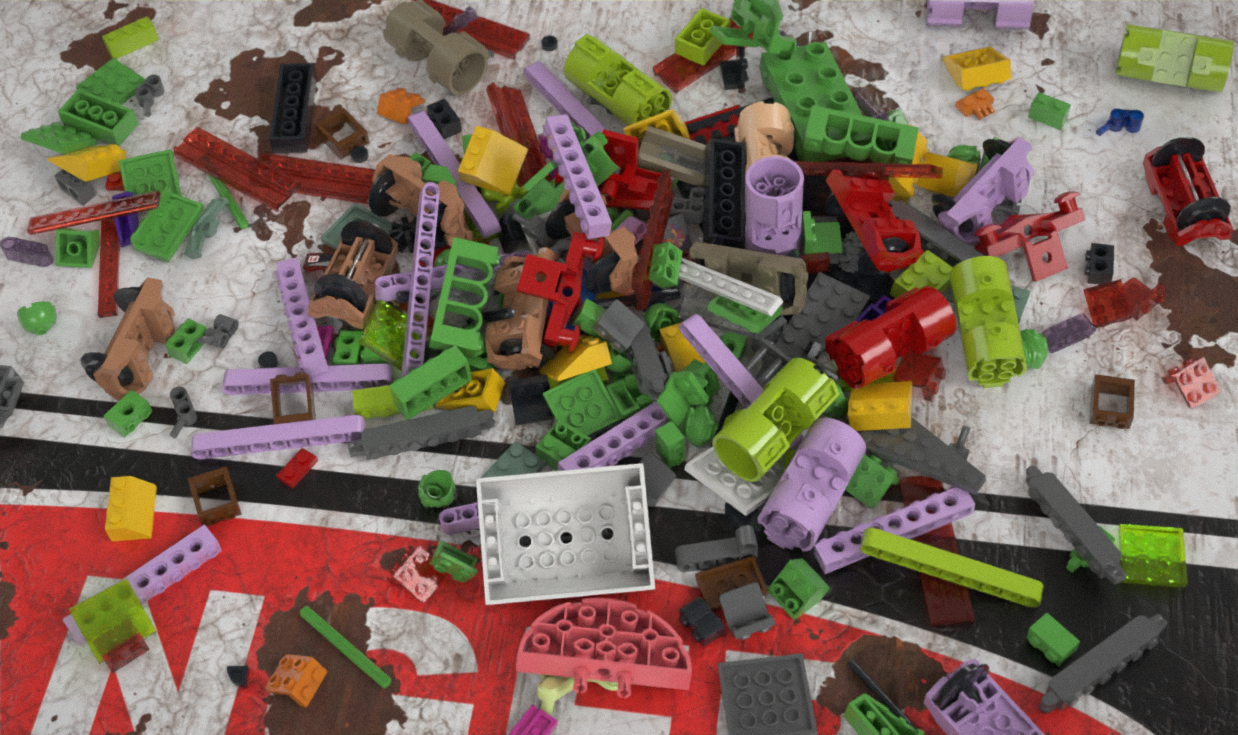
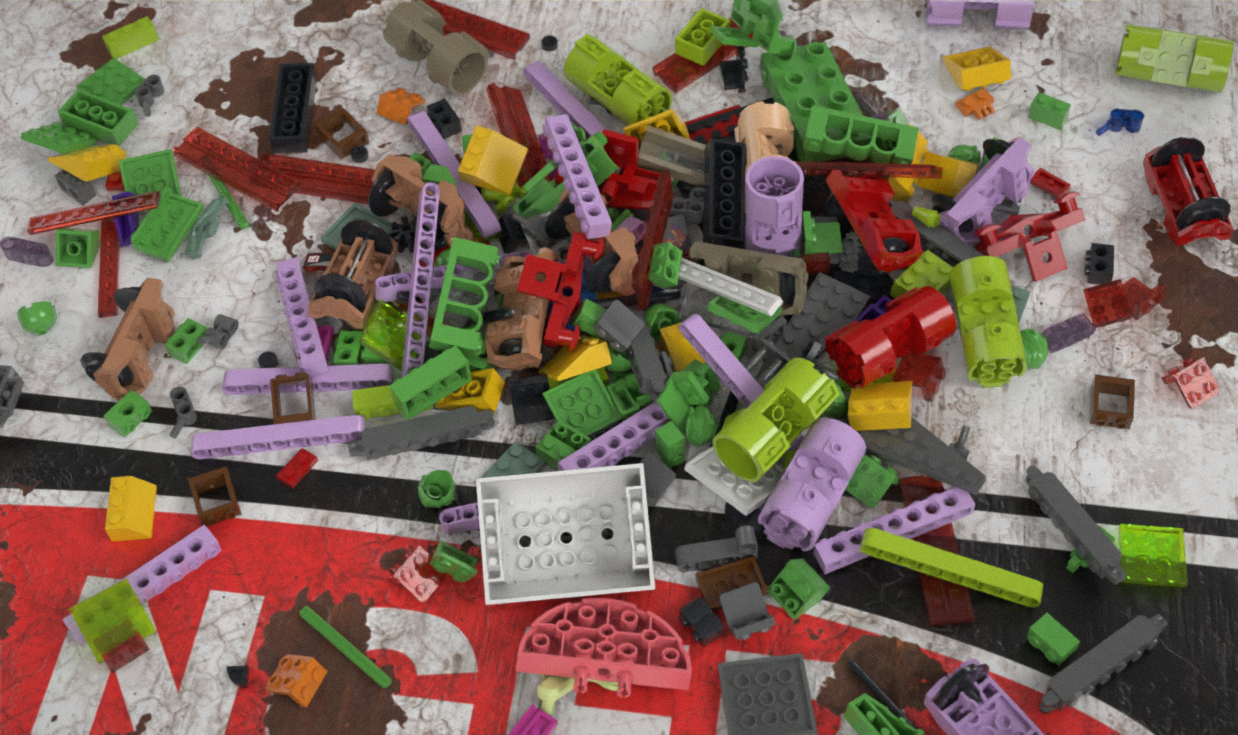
(461, 21): clear purple pin -> none
(927, 217): none -> lime cone
(1049, 183): none -> red plate

